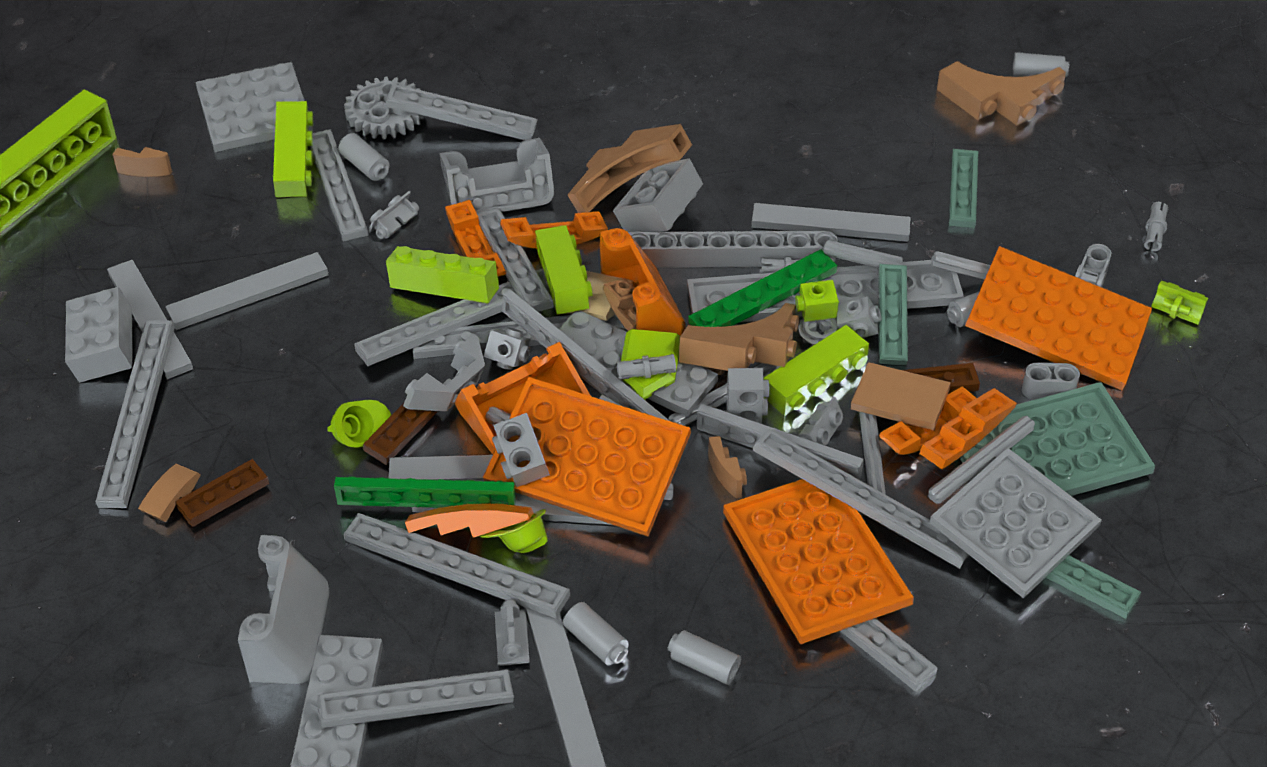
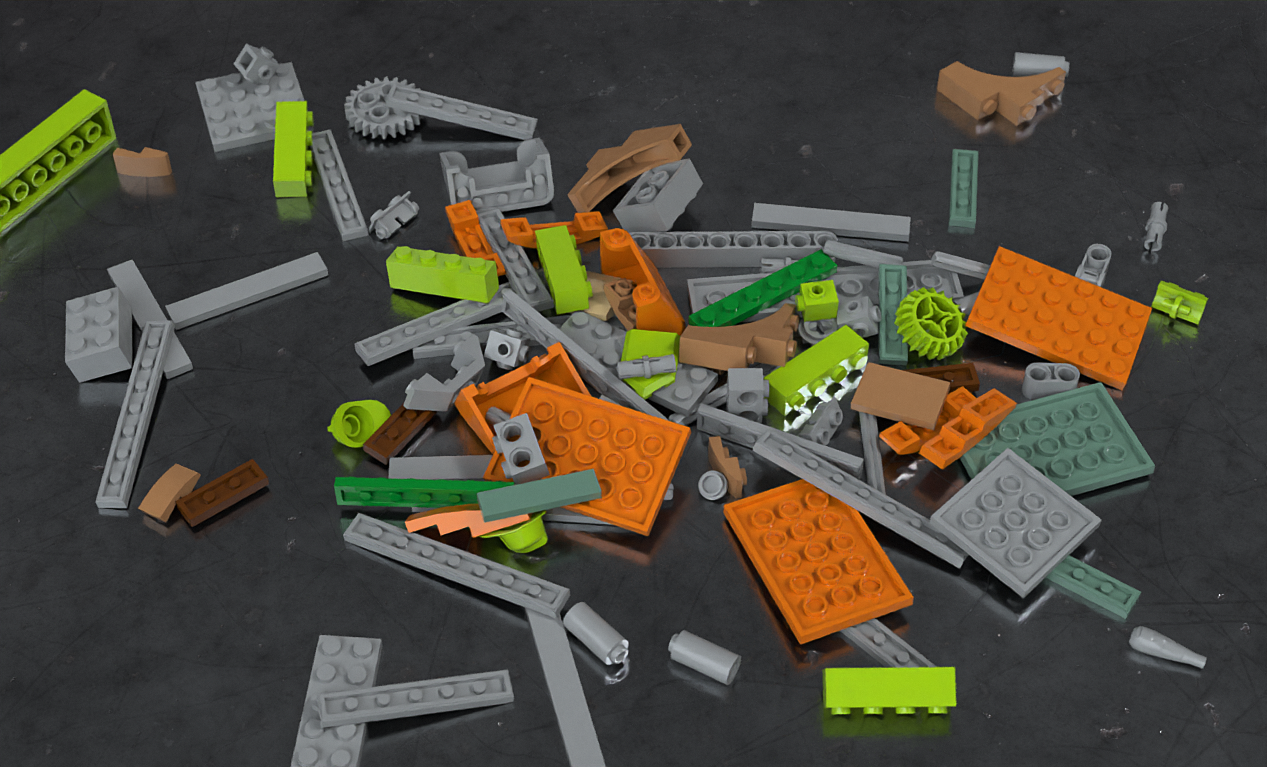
(256, 64): none -> light grey brick
(285, 641): light grey windscreen -> none
(364, 157): light grey brick -> none
(511, 634): light grey hinge -> none
(539, 495): none -> sand green tile
(713, 485): none -> light grey plate
(889, 688): none -> lime brick
(928, 328): none -> lime gear
(980, 460): light grey axle -> none
(1158, 645): none -> light grey piece

